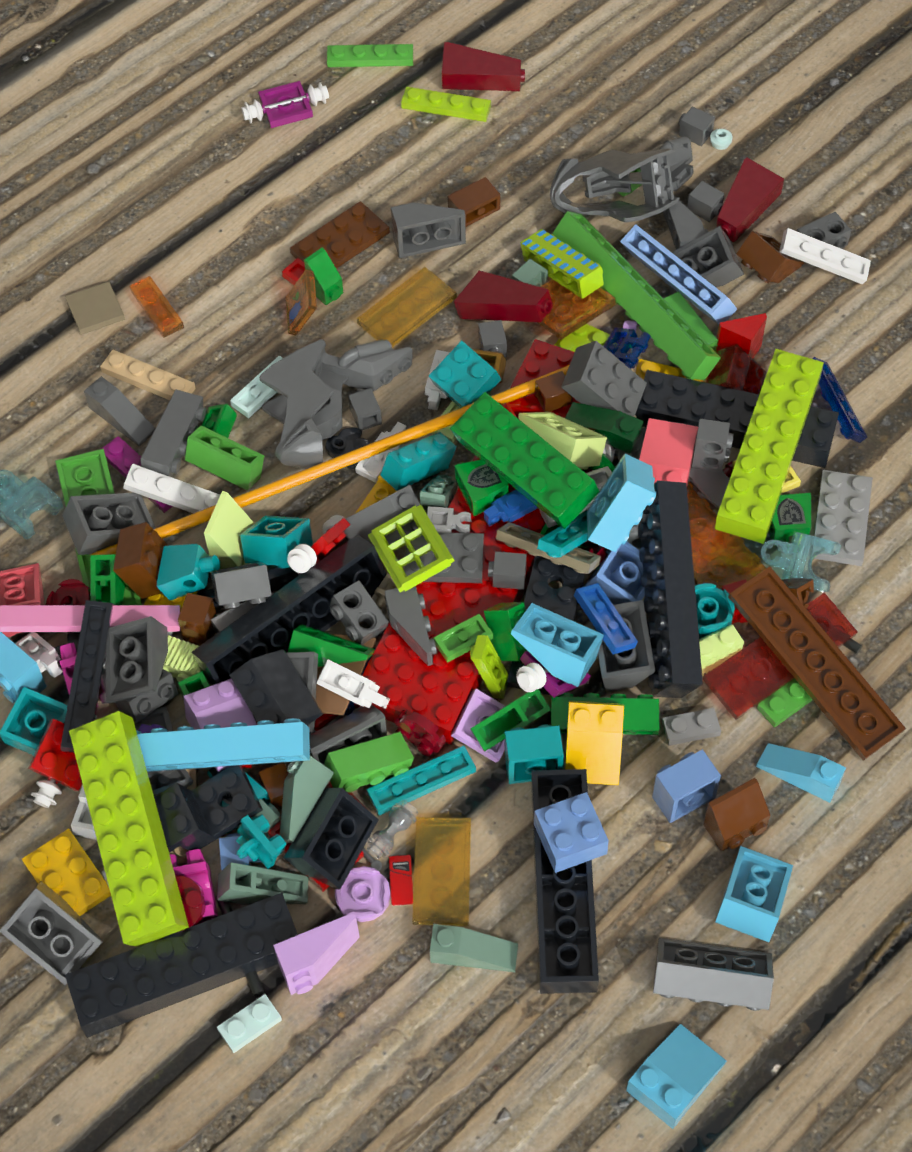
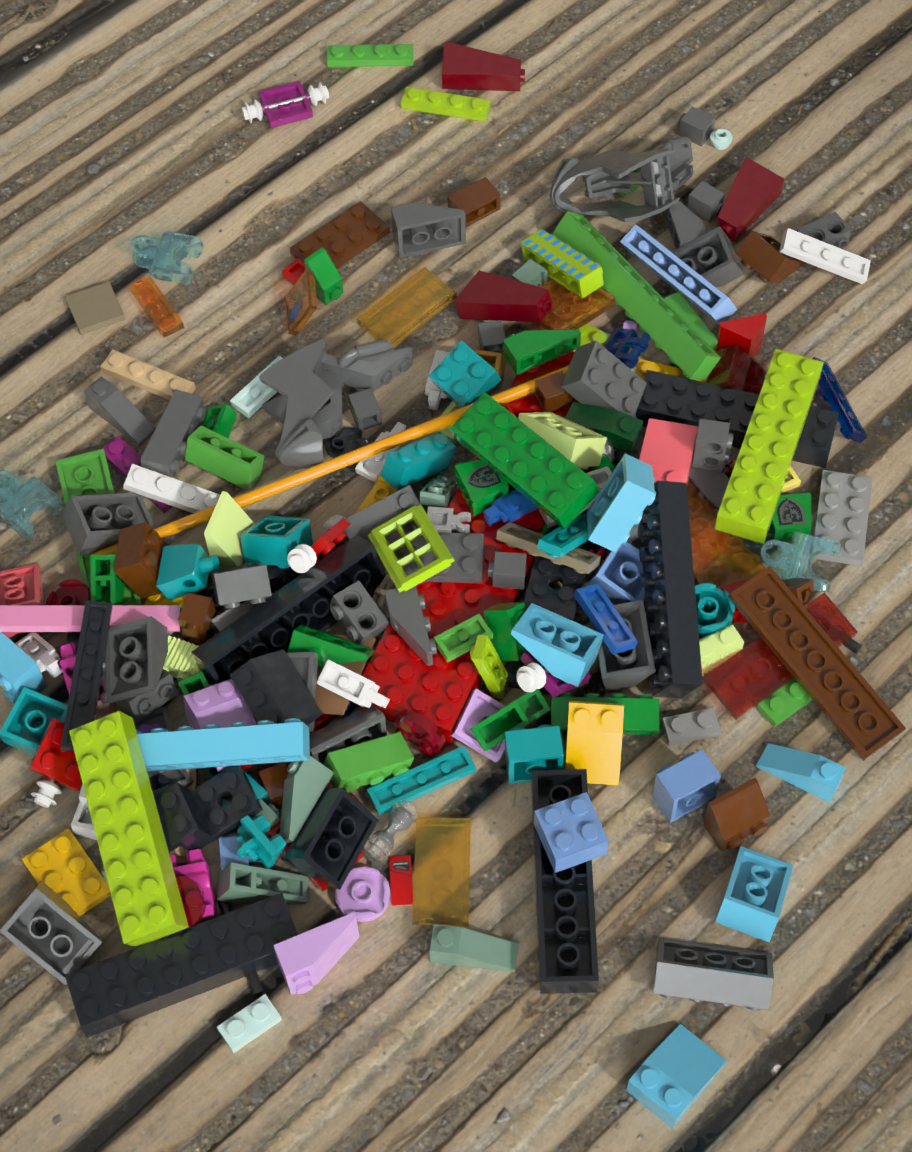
(165, 255): none -> clear light blue piece
(537, 347): none -> green slope

